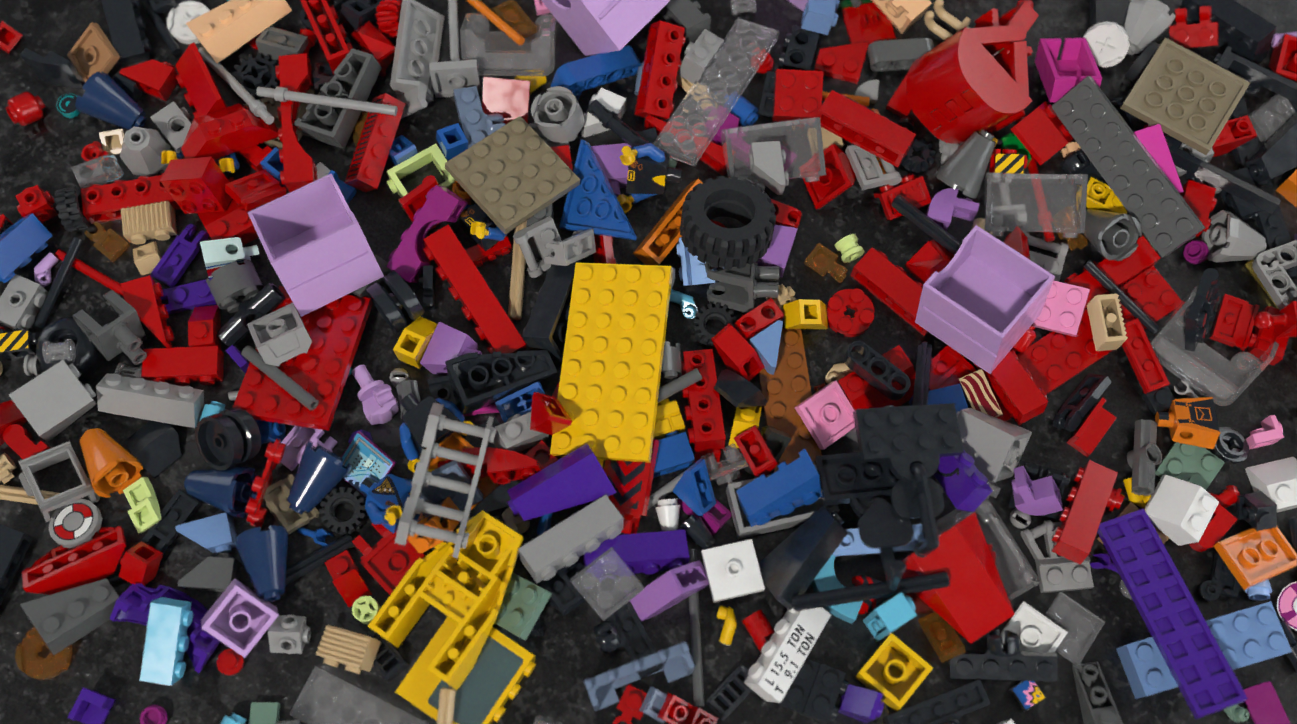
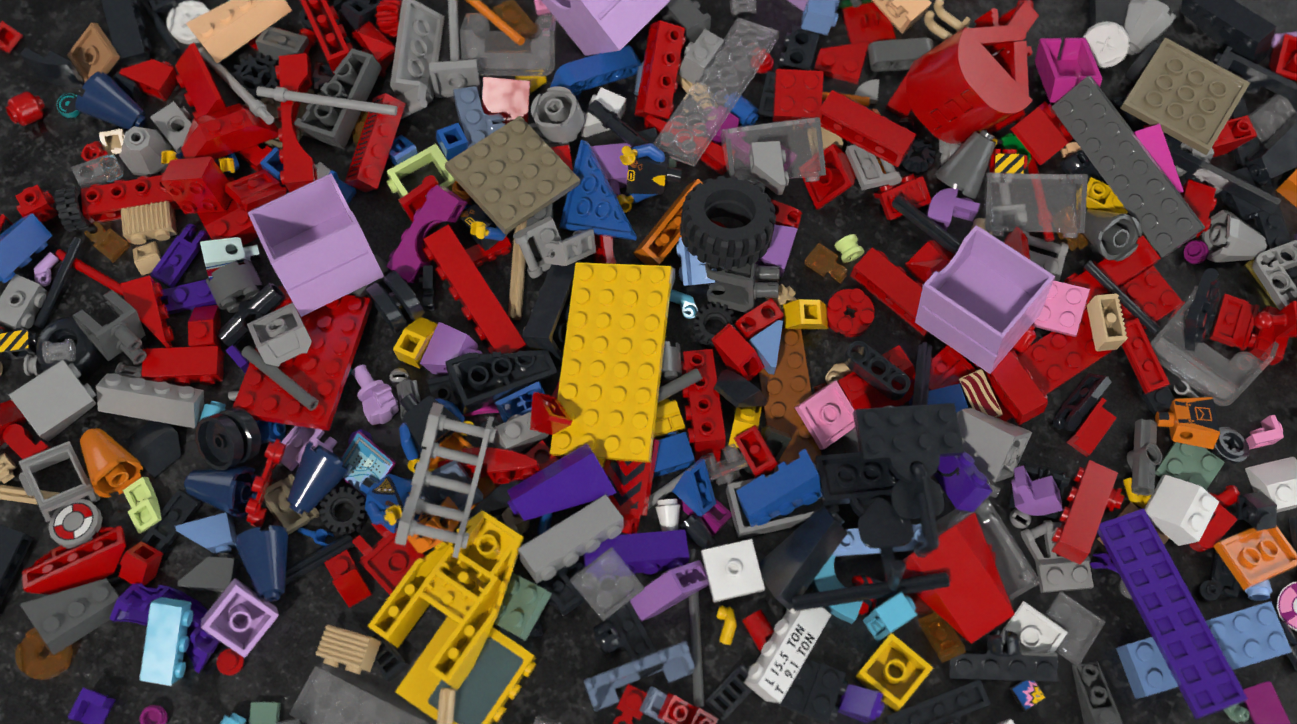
(288, 634): light grey brick -> none
(361, 608): yellowish green wheel -> none
(1195, 35): red plate -> none

